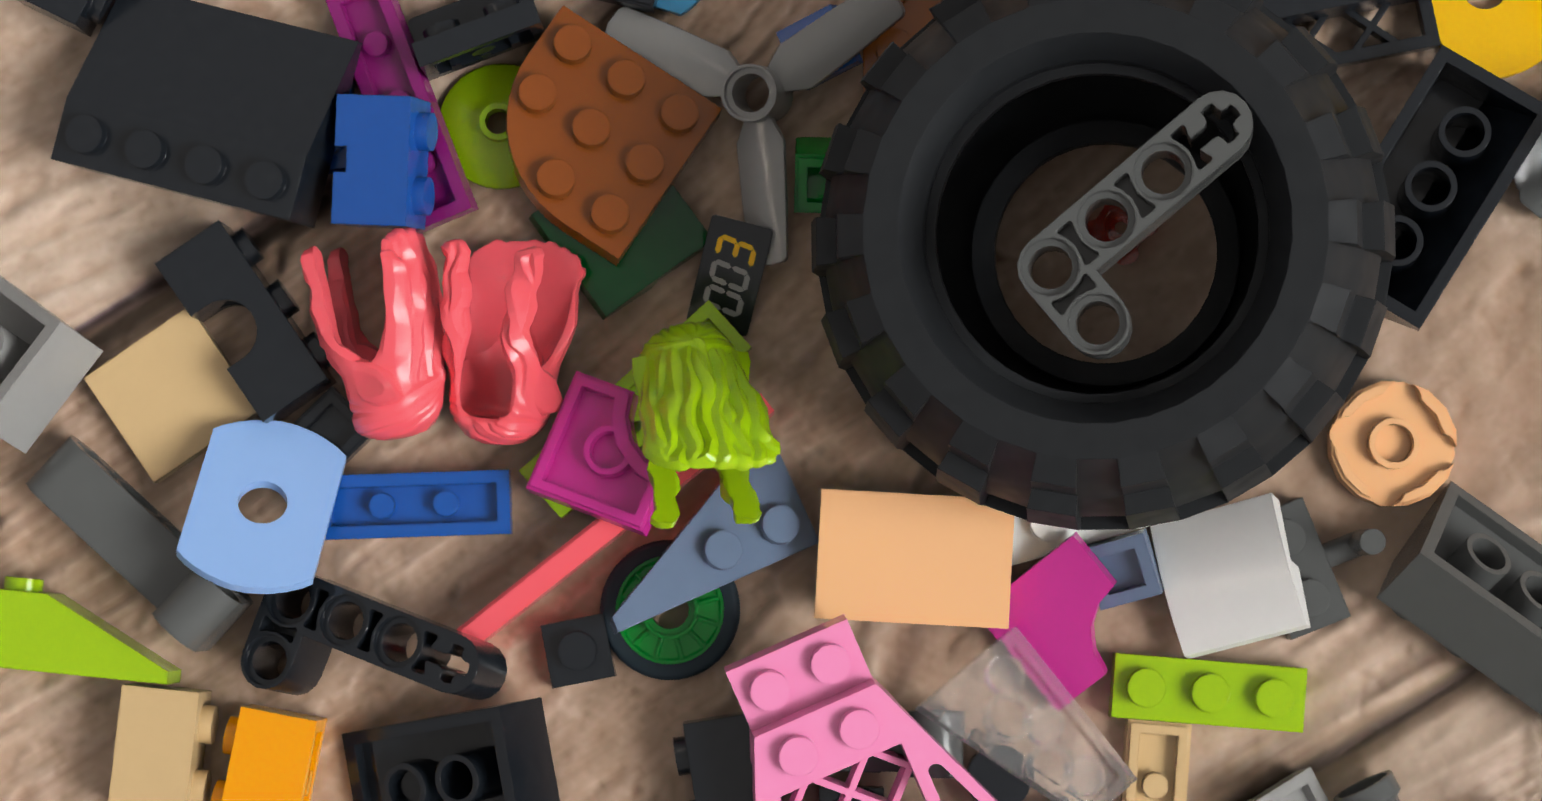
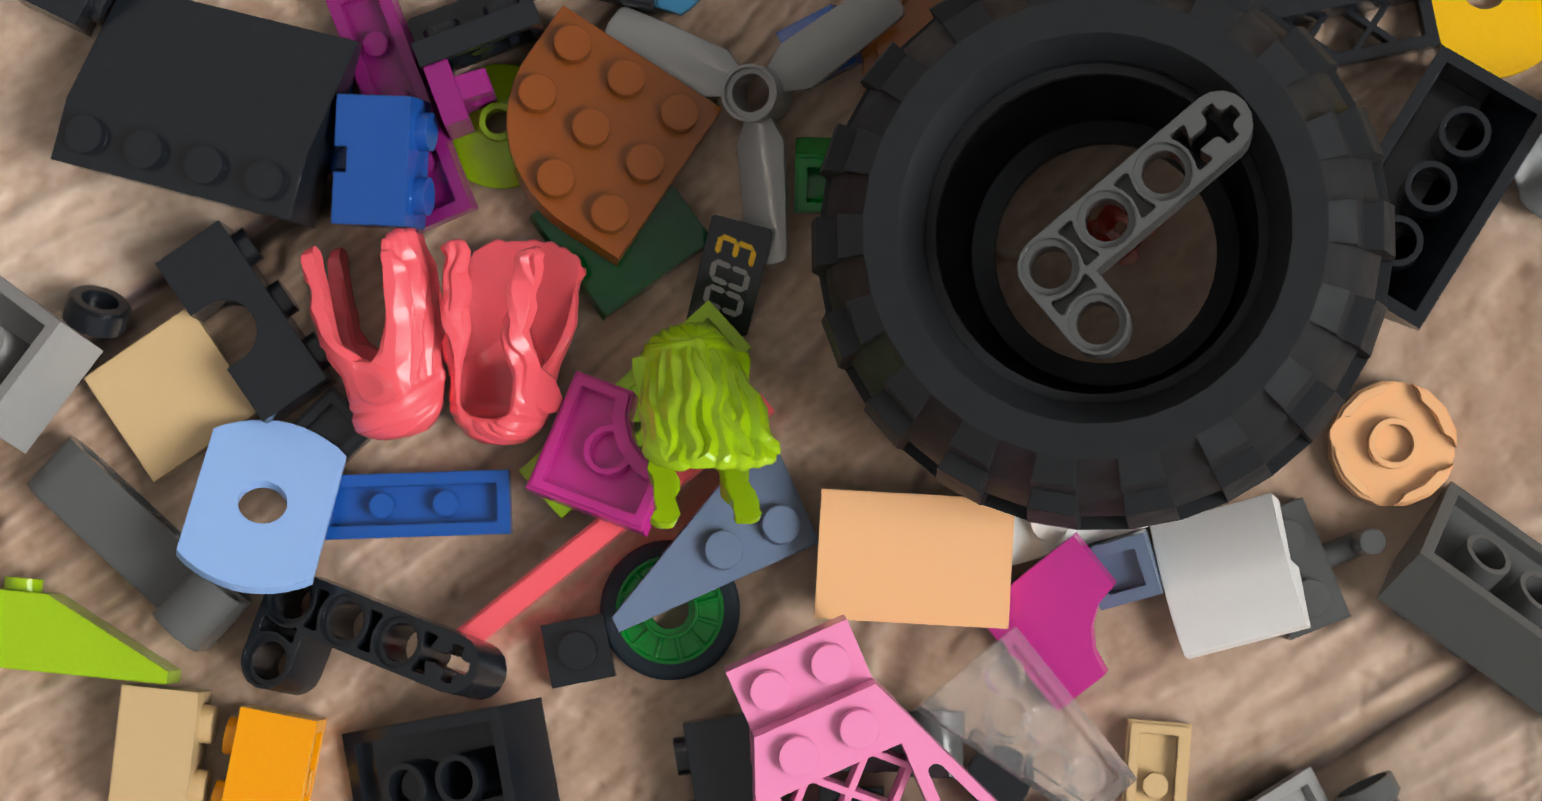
(96, 311): none -> black tile
(459, 96): none -> magenta tile
(1207, 692): lime plate -> none

